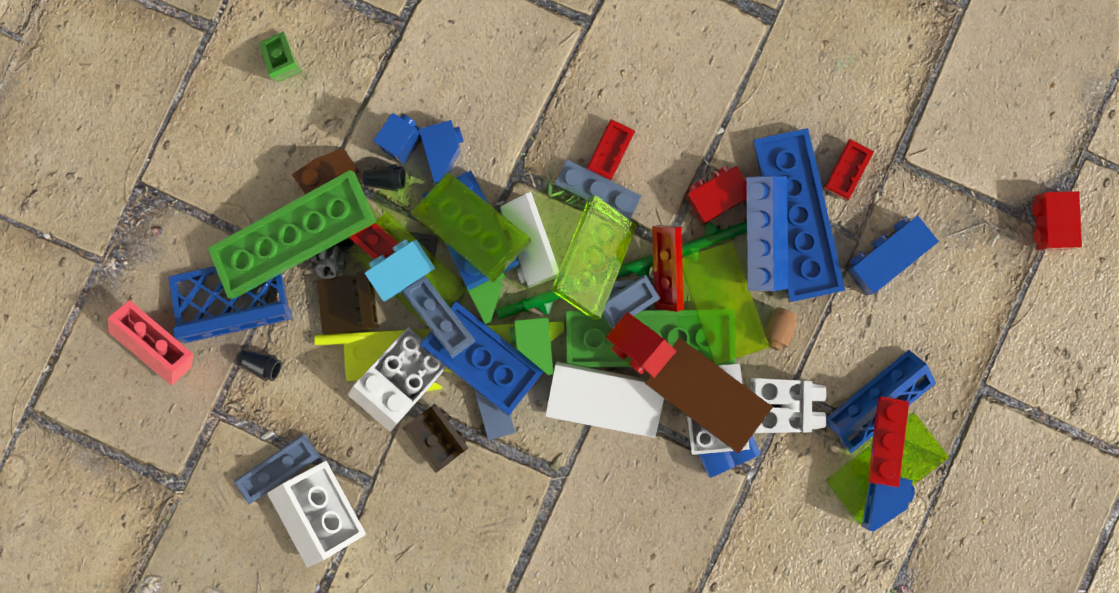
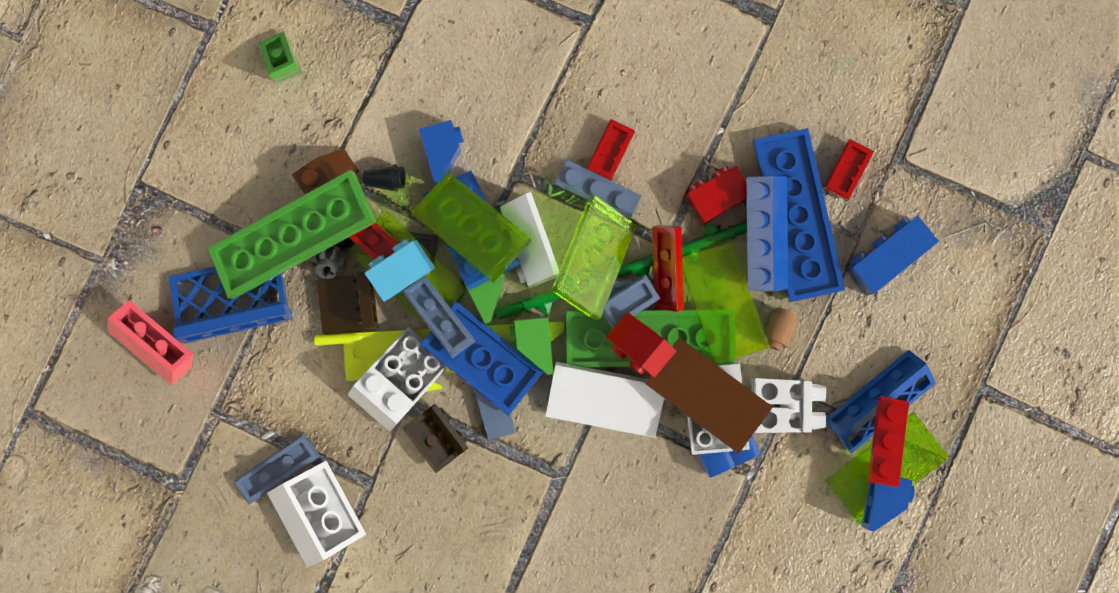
(260, 364): black cone -> none
(398, 137): blue brick -> none
(1057, 221): red brick -> none

